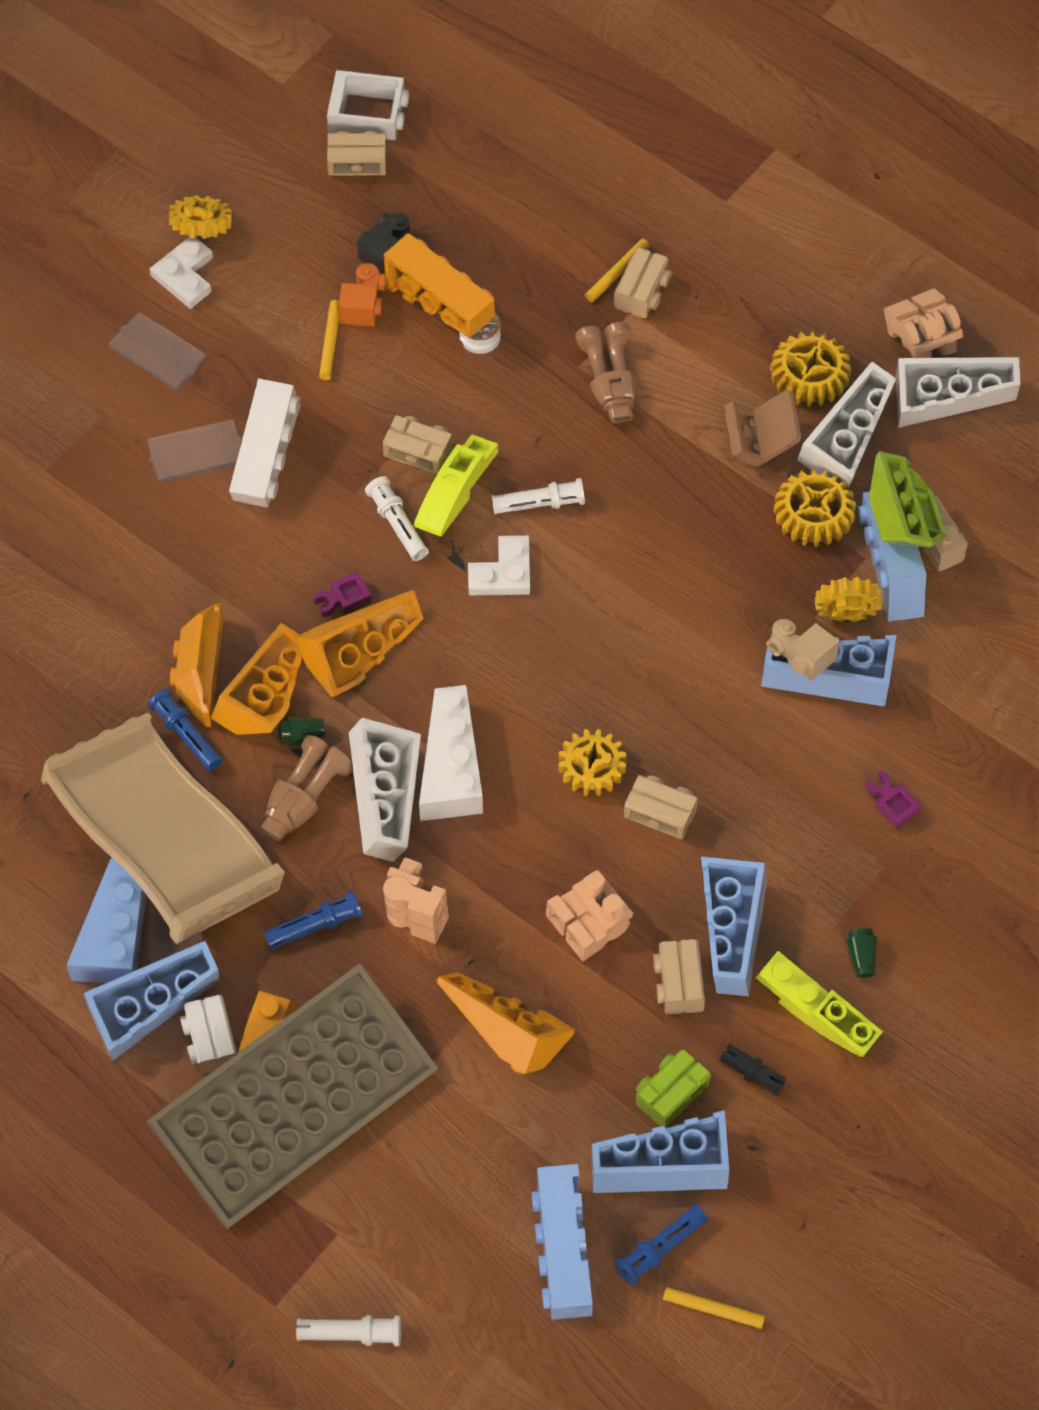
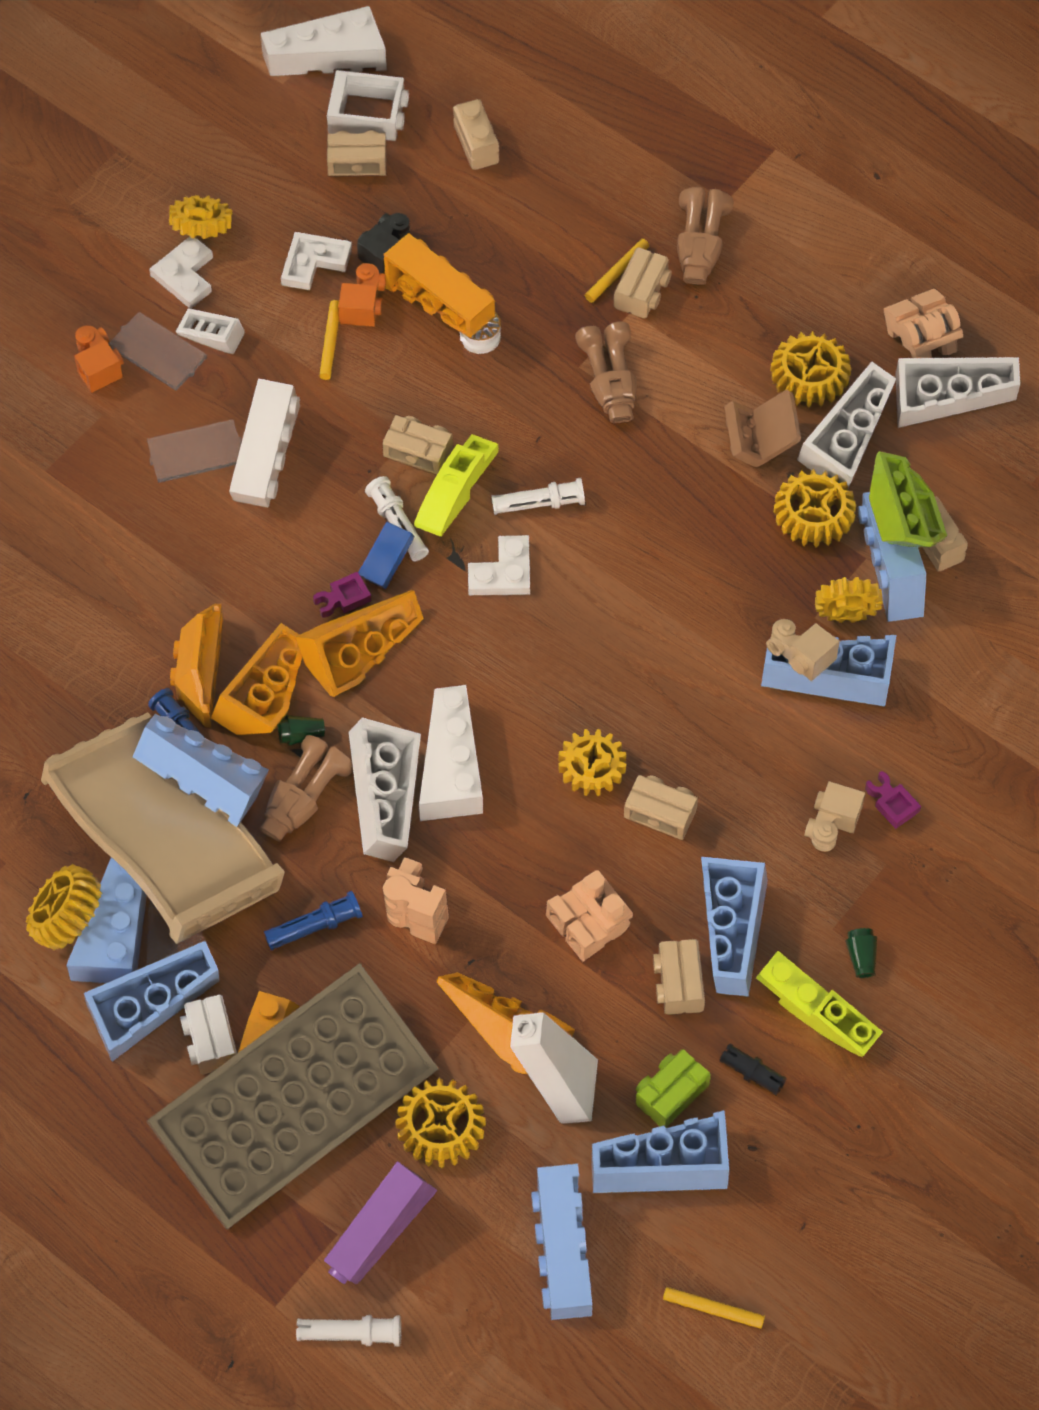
(63, 907): none -> yellow gear
(96, 362): none -> orange brick
(201, 767): none -> light blue wedge
(225, 340): none -> white slope
(310, 252): none -> white plate
(325, 44): none -> white wedge
(379, 1224): none -> medium lavender slope
(386, 555): none -> blue tile
(421, 1140): none -> yellow gear
(476, 134): none -> tan brick
(556, 1065): none -> white slope
(646, 1250): blue pin -> none
(698, 250): none -> medium nougat piece
(838, 809): none -> tan brick

